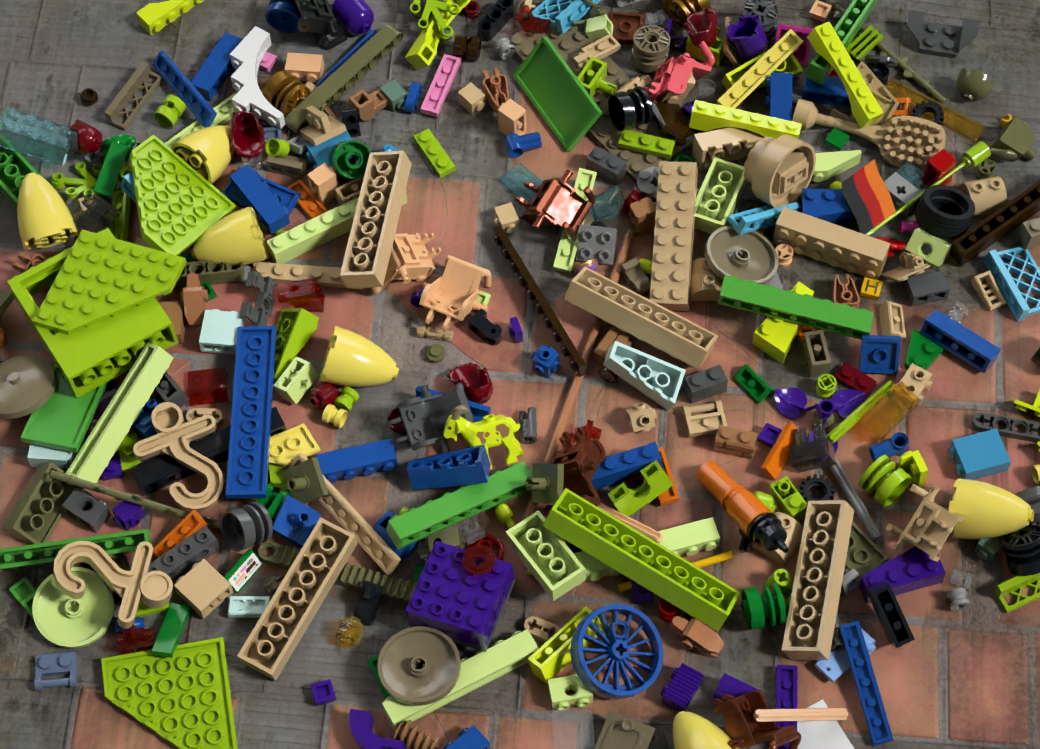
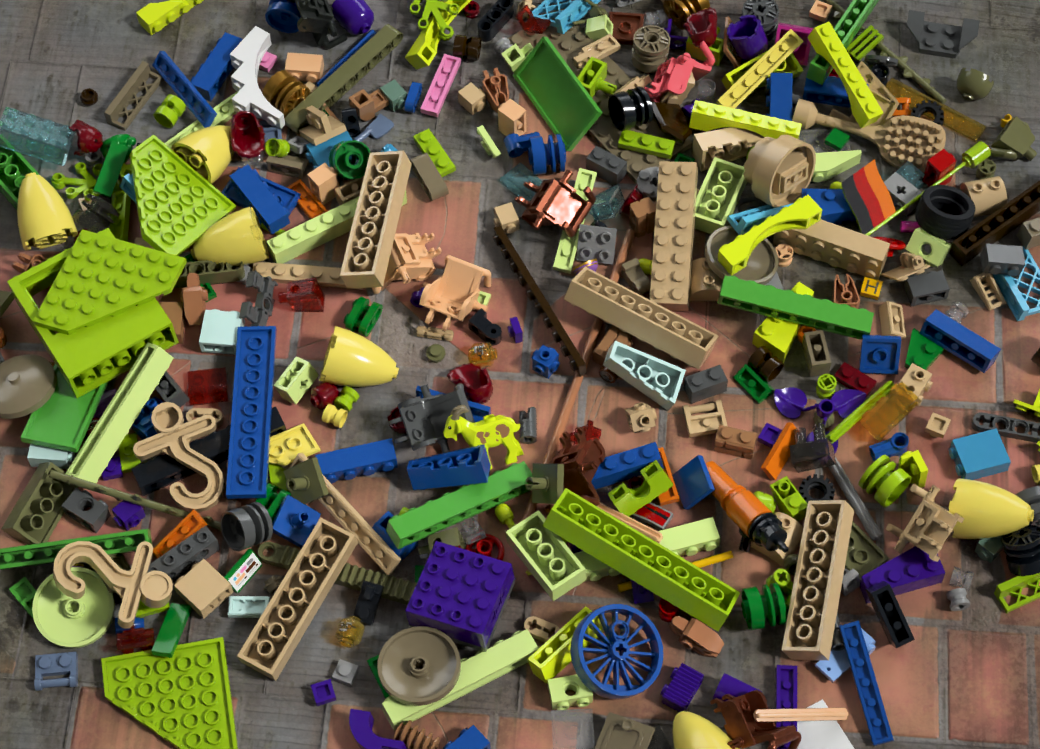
(294, 330): lime wedge -> none
(345, 672): none -> light grey plate
(360, 307): none -> green brick
(376, 129): none -> sand blue piece
(429, 176): none -> dark tan beam
(473, 554): clear red gear -> none
(482, 354): none -> clear yellow head
(487, 143): none -> yellowish green tile
(515, 56): none -> yellowish green brick
(547, 154): none -> blue wheel
(653, 515): none -> slope
(693, 482): none -> blue tile
(763, 361): none -> dark brown wheel
(790, 563): none -> olive piece
(799, 215): none -> neon yellow arch
(937, 425): none -> tan tile
(1002, 259): none -> brick

